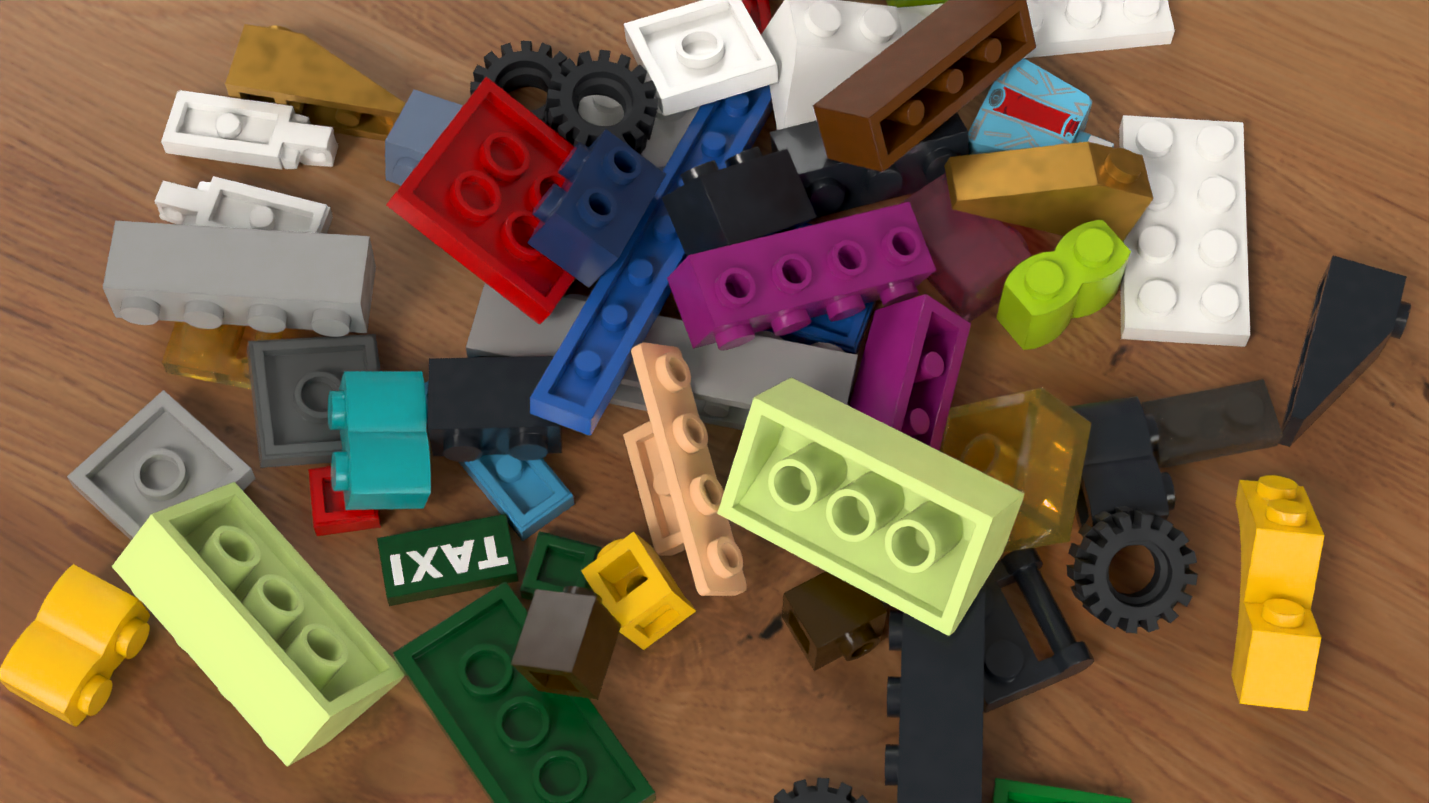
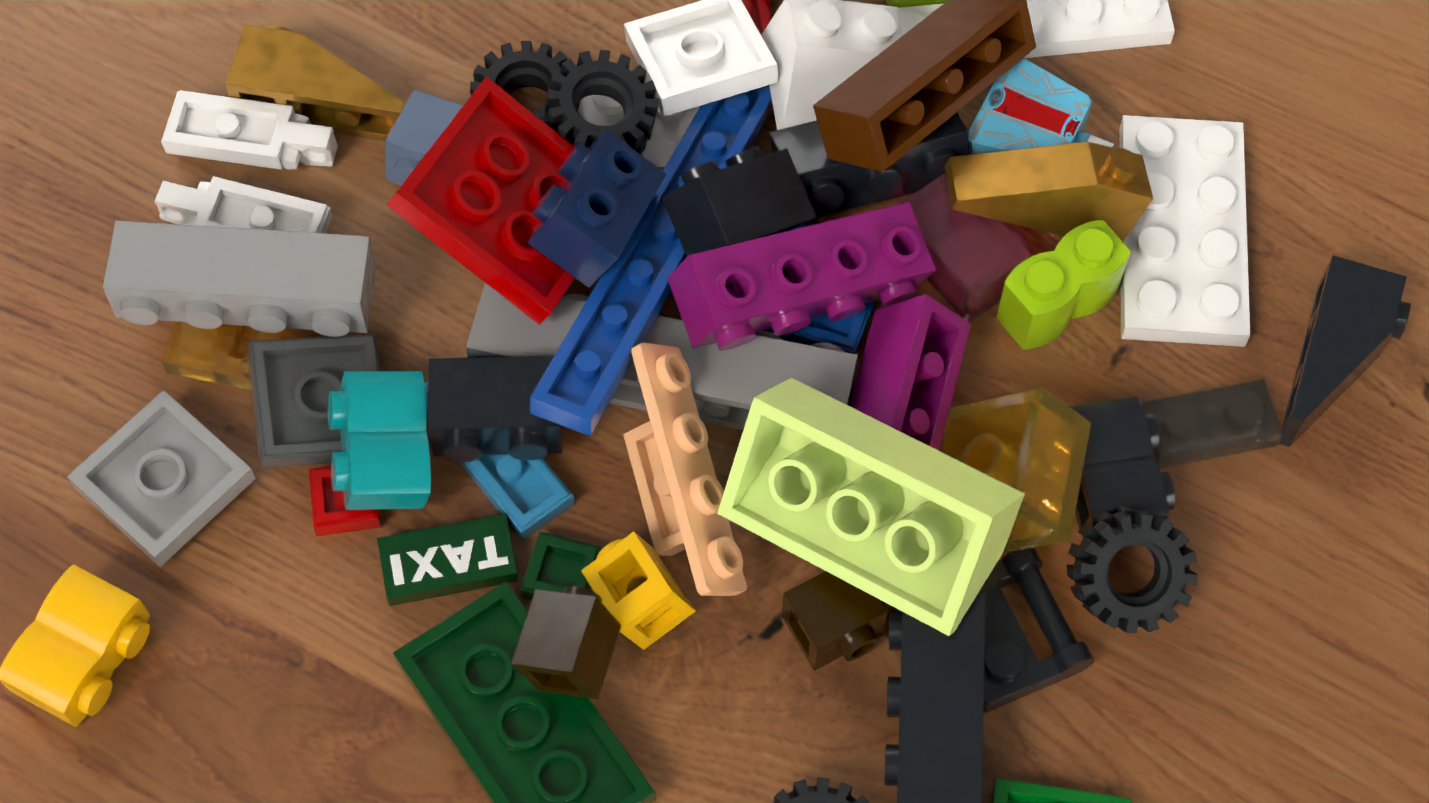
(257, 620): yellowish green slope -> none
(1279, 572): yellow arch -> none

